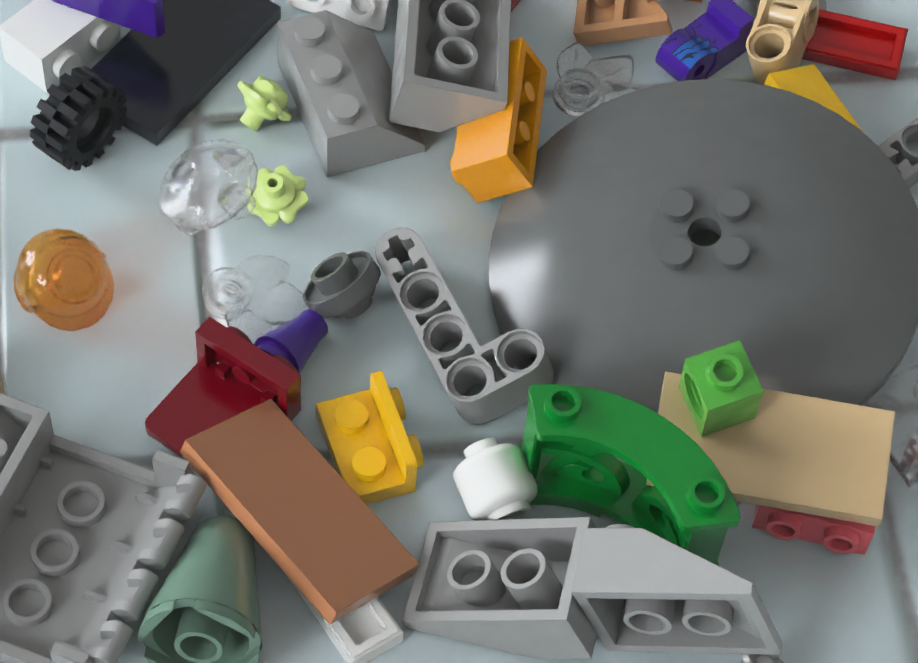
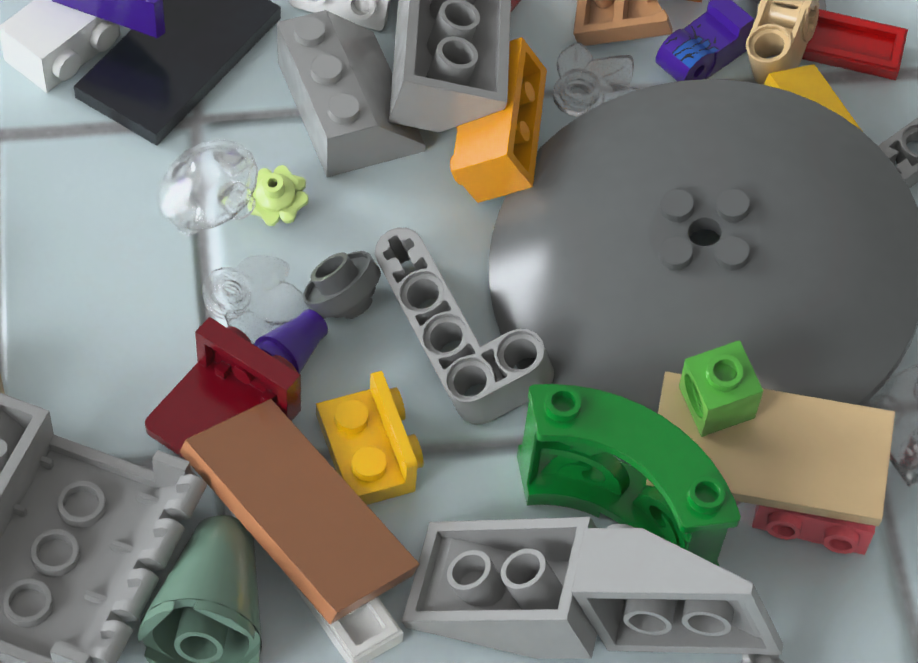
(63, 279): clear orange helmet -> none
(78, 118): black tyre -> none
(264, 101): yellowish green plant -> none
(495, 481): white head -> none

